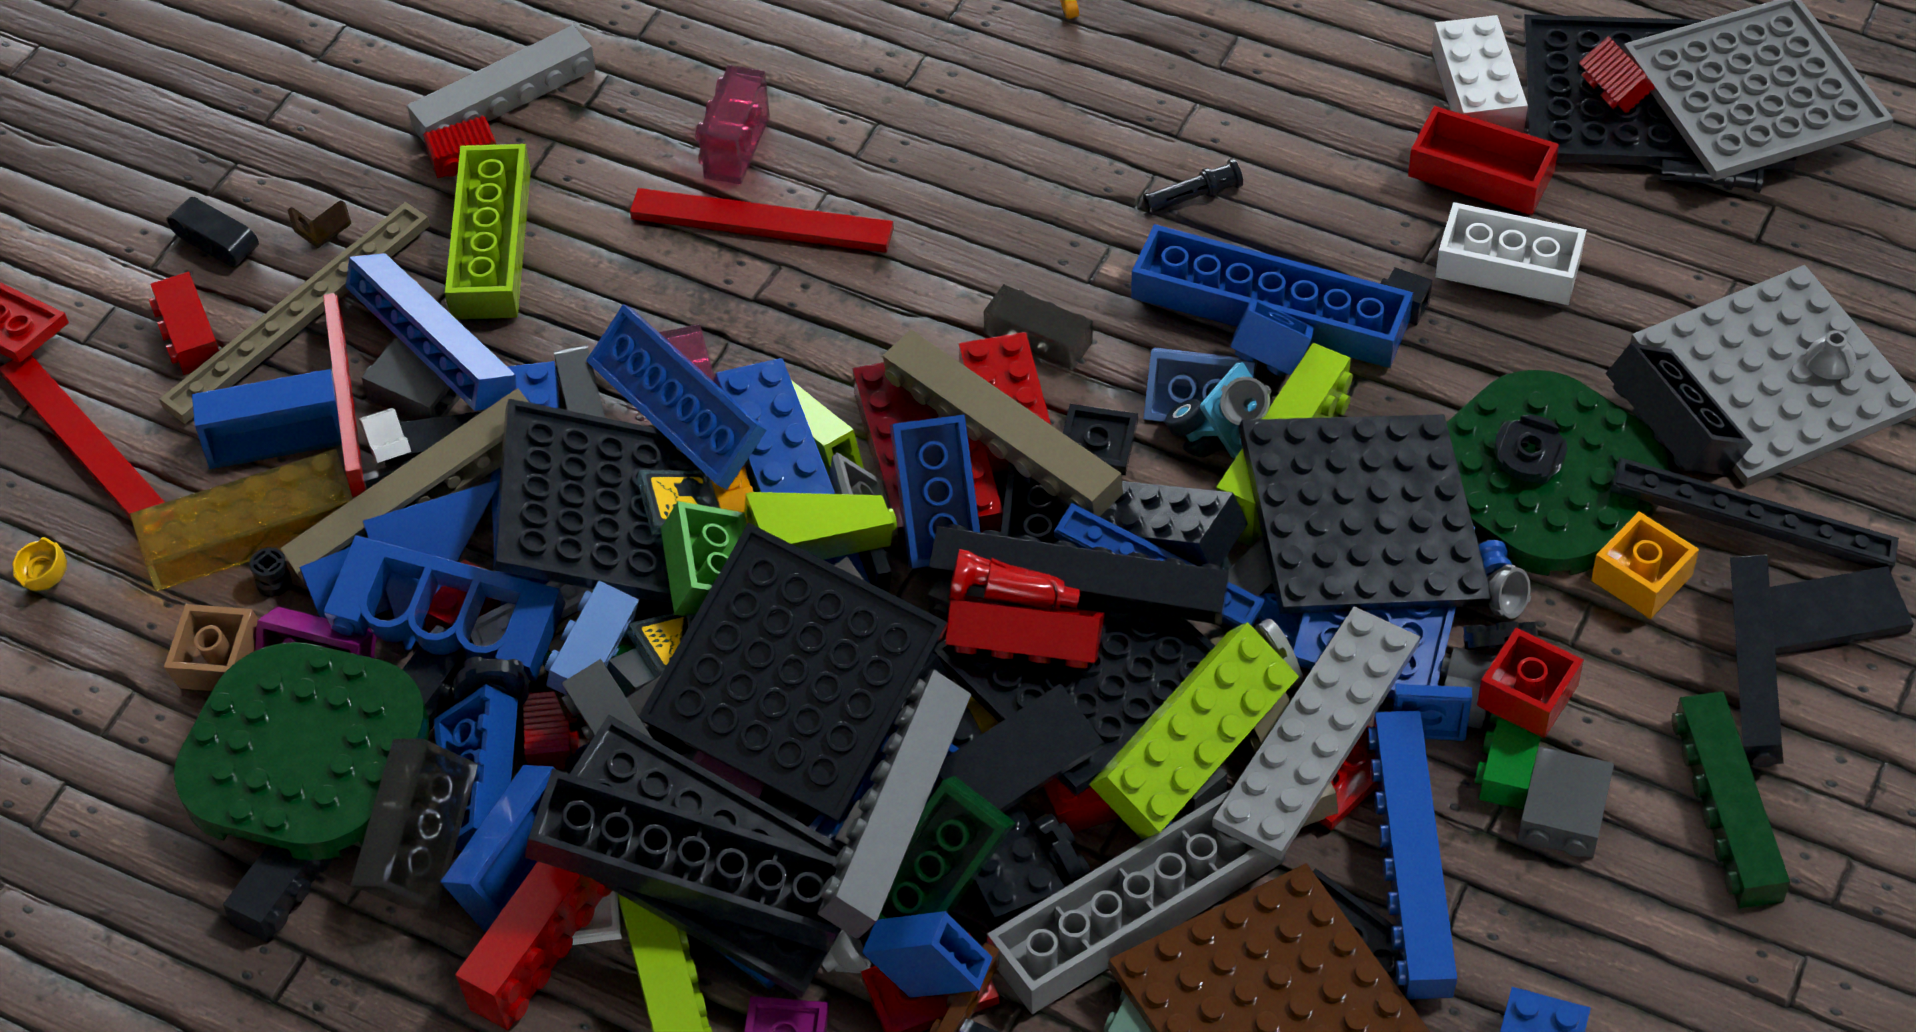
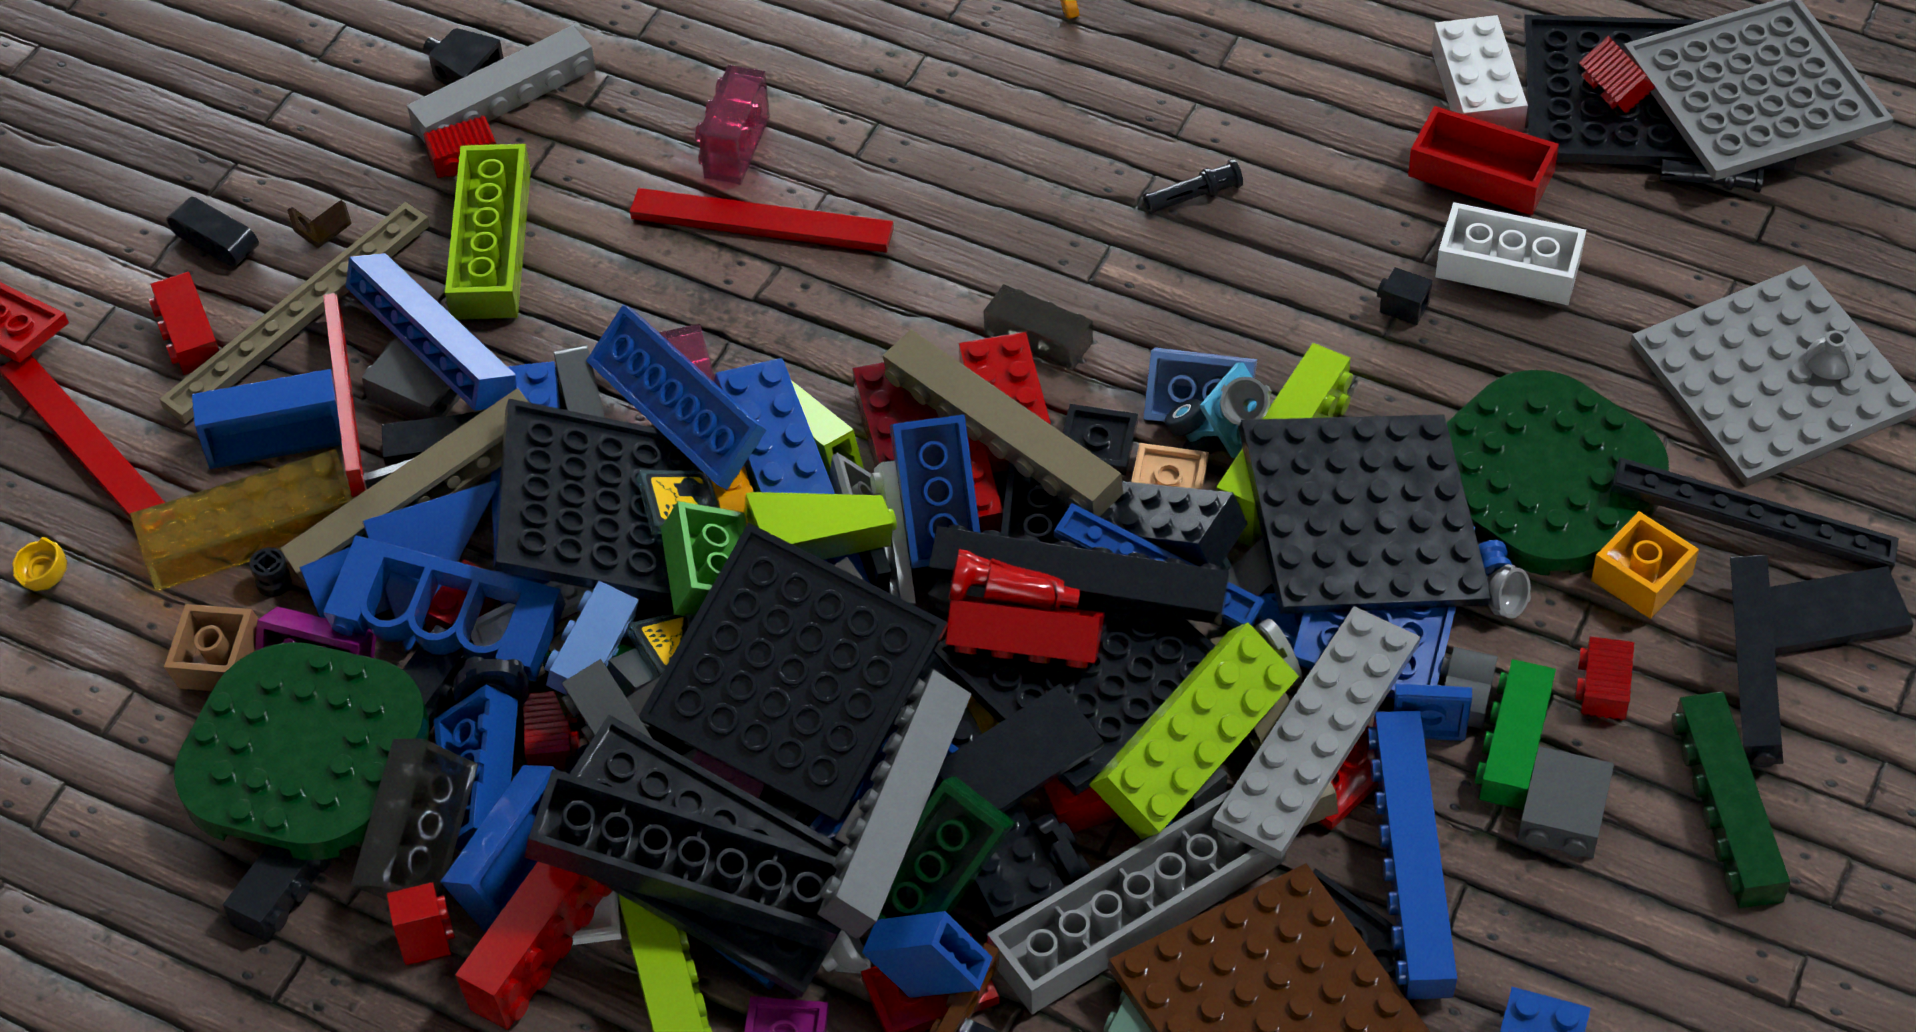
(384, 435): white slope -> none
(421, 923): none -> red brick
(461, 54): none -> black torso
(885, 483): none -> white plate
(1170, 466): none -> light nougat plate
(1221, 278): blue brick -> none
(1271, 338): blue brick -> none
(1482, 636): black plate -> none
(1527, 466): black plate -> none
(1530, 682): red brick -> none
(1606, 677): none -> red brick
(1678, 409): black brick -> none

